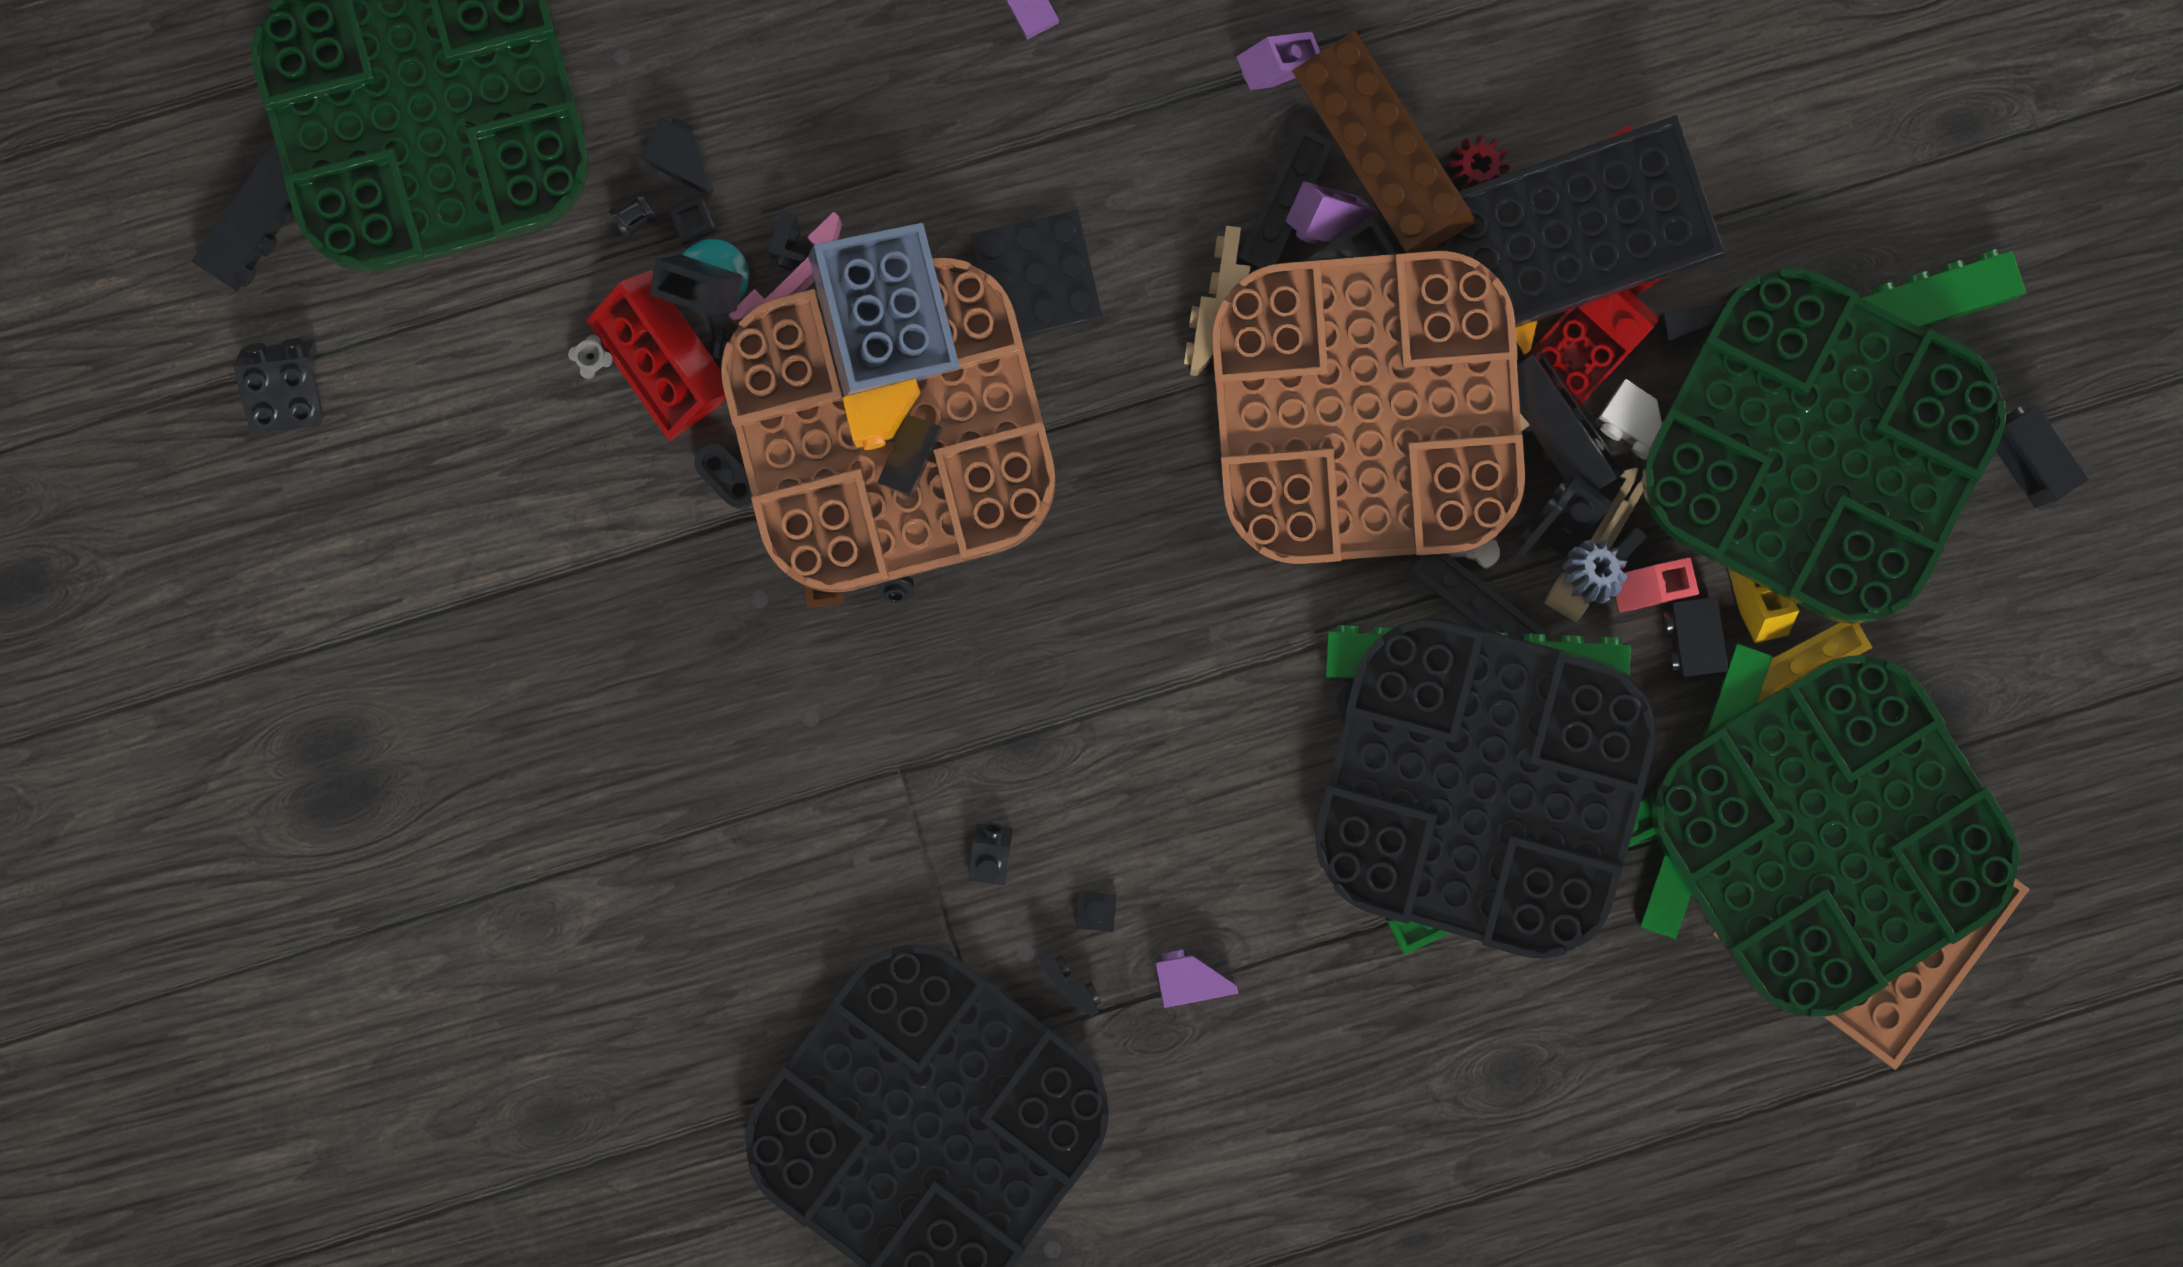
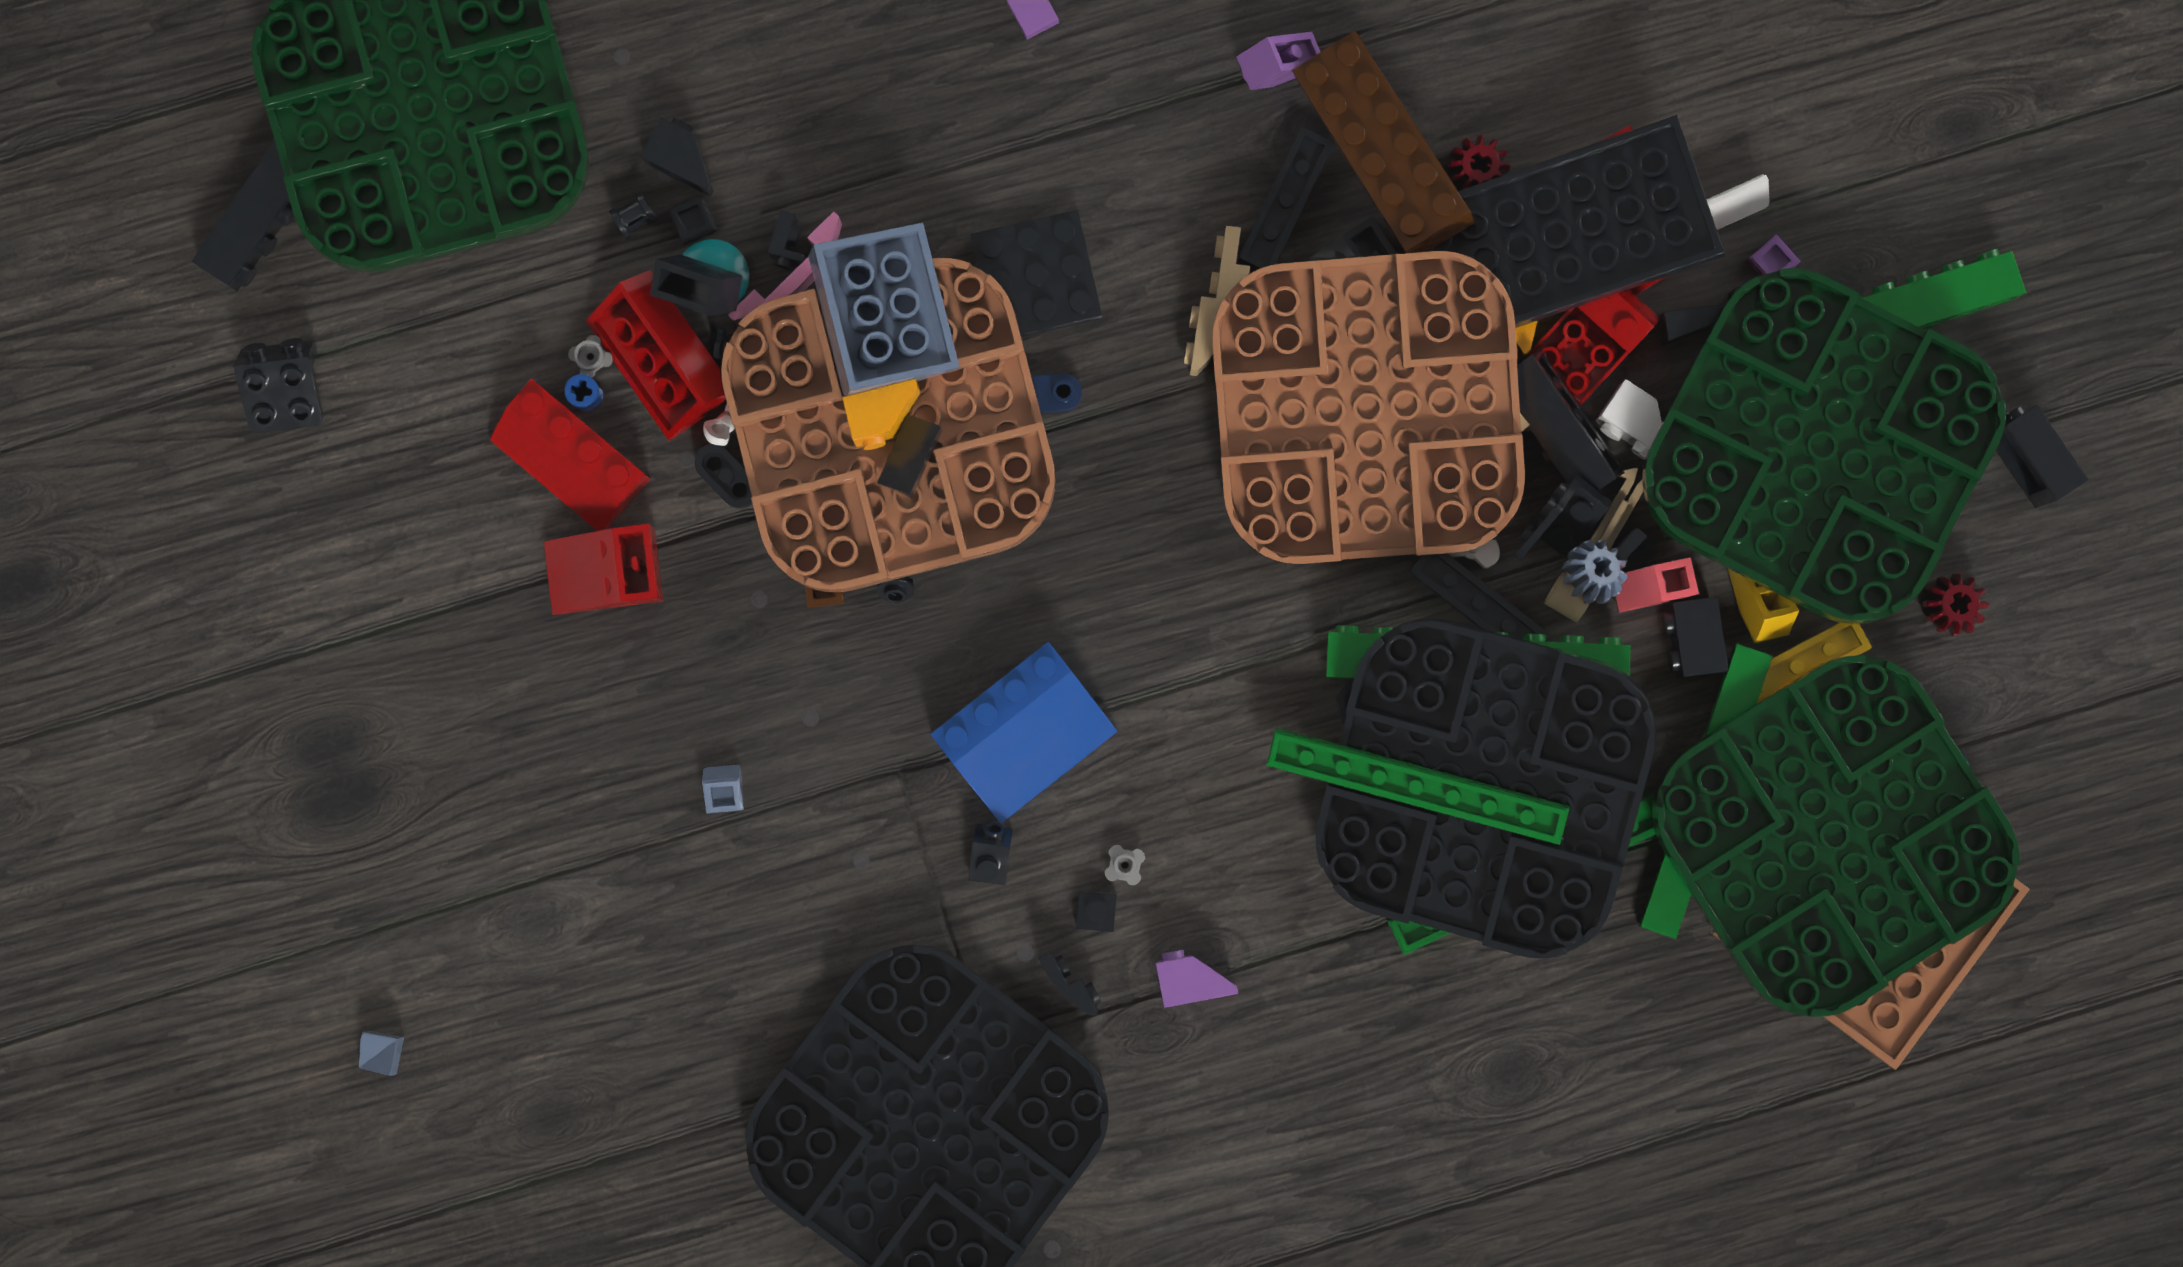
(380, 1052): none -> sand blue slope
(567, 457): none -> red slope
(578, 383): none -> blue bush
(604, 569): none -> red slope
(718, 429): none -> white piece
(723, 788): none -> sand blue slope
(1024, 732): none -> blue slope
(1048, 400): none -> dark blue plate
(1120, 855): none -> light grey plate
(1326, 213): medium lavender slope -> none
(1418, 786): none -> green tile
(1740, 201): none -> white slope
(1772, 257): none -> medium lavender tile
(1966, 612): none -> dark red gear

